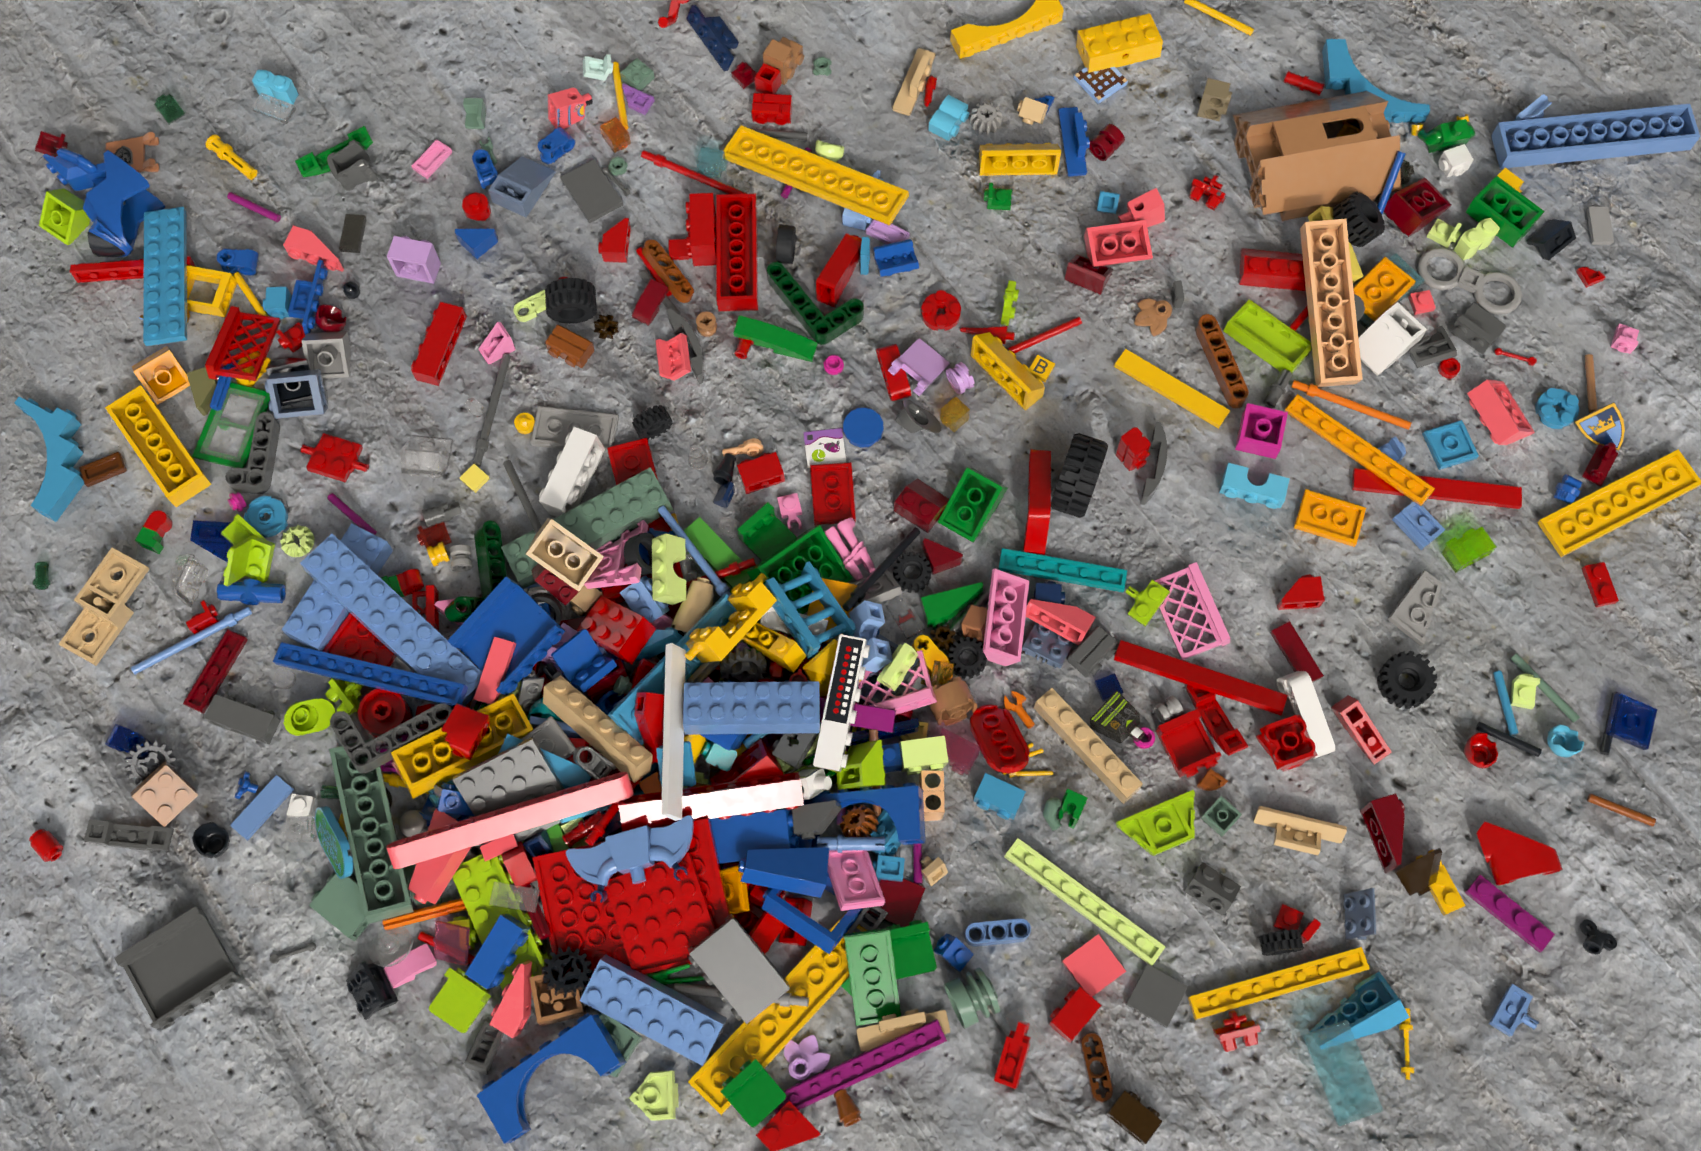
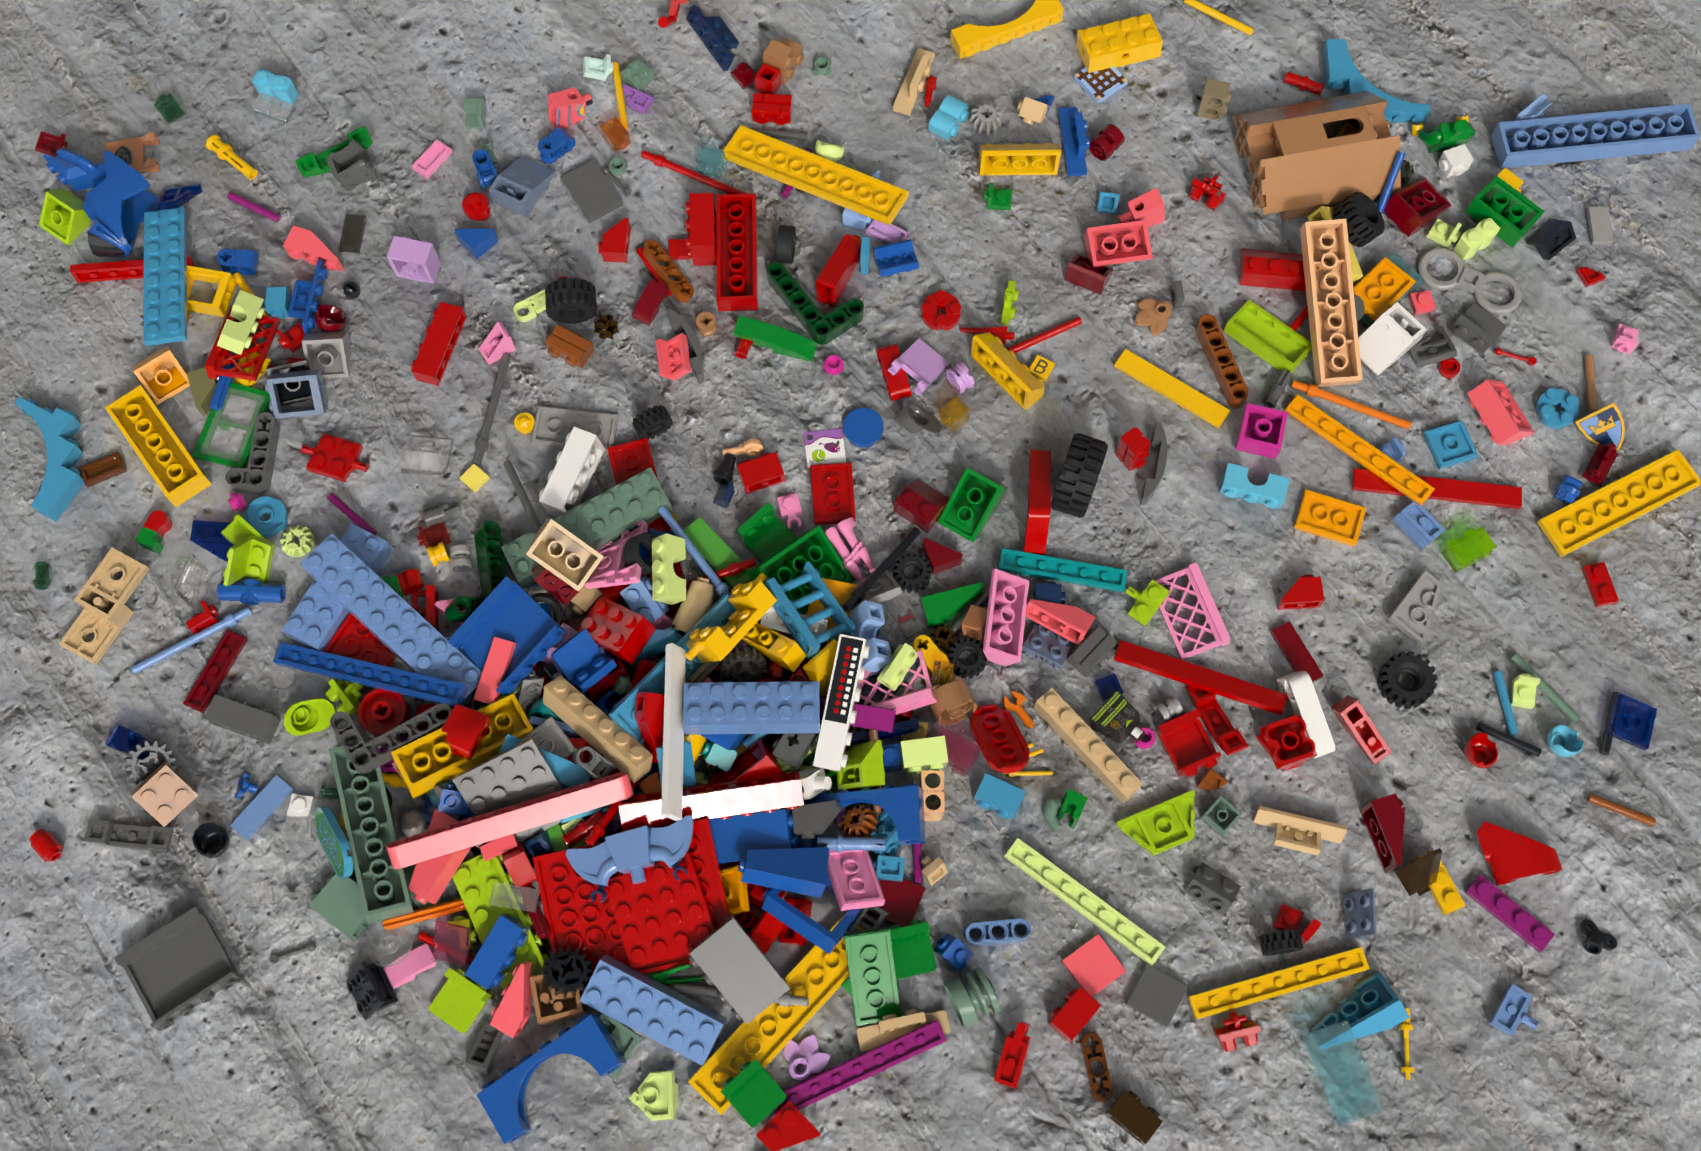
(177, 196): none -> clear blue wing
(236, 335): none -> yellowish green arch
(847, 1110): dark orange cone -> none

